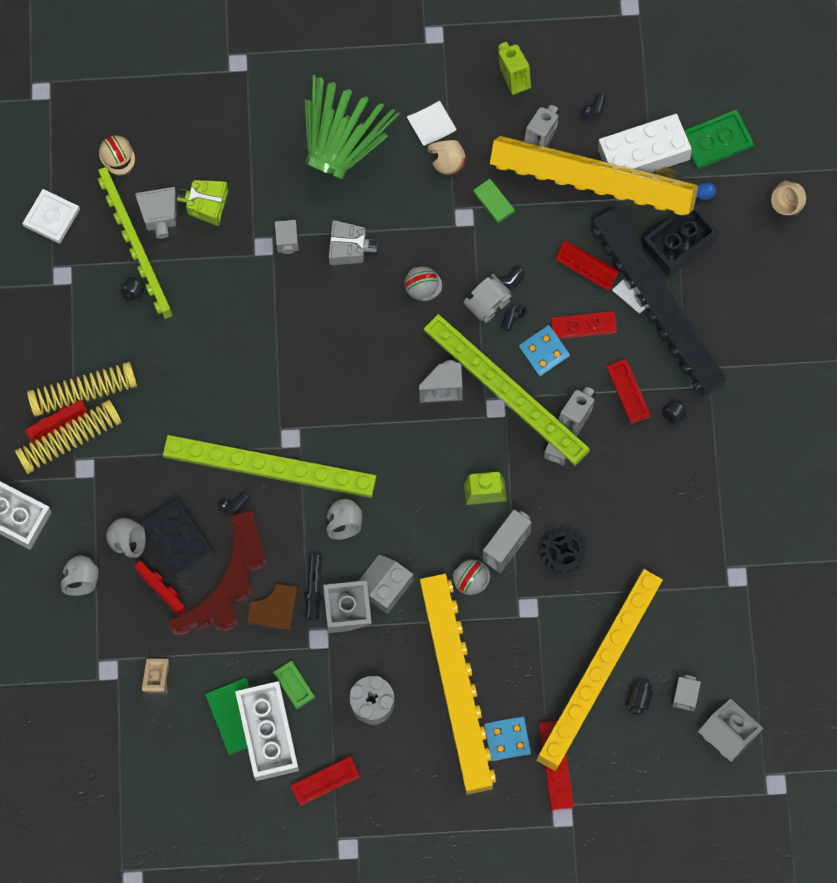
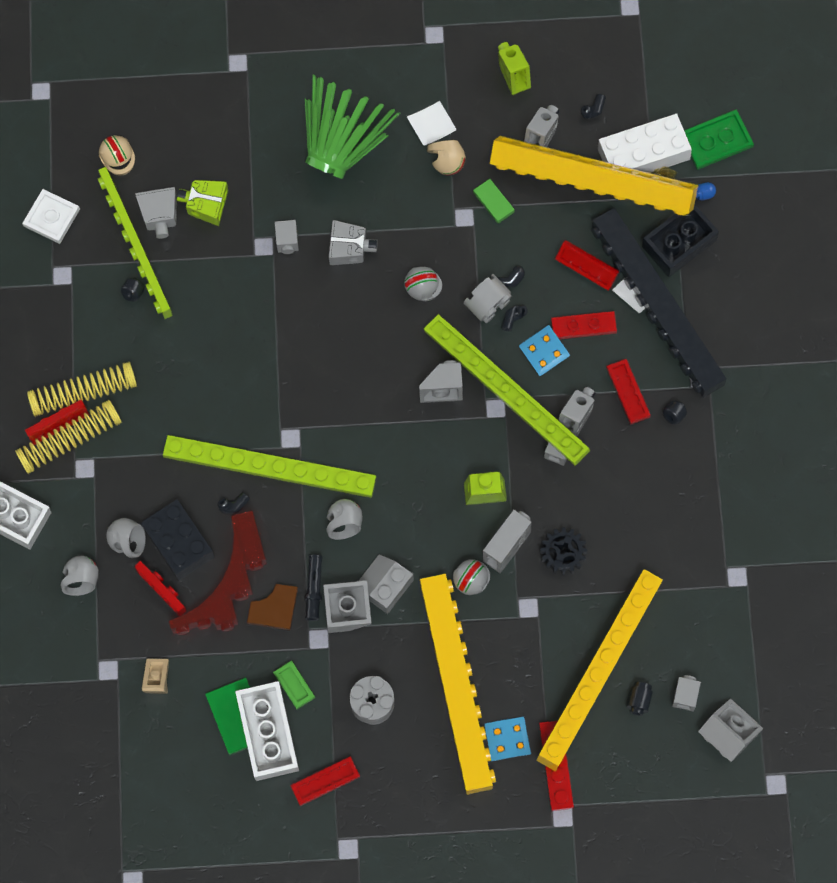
(788, 198): tan helmet -> none

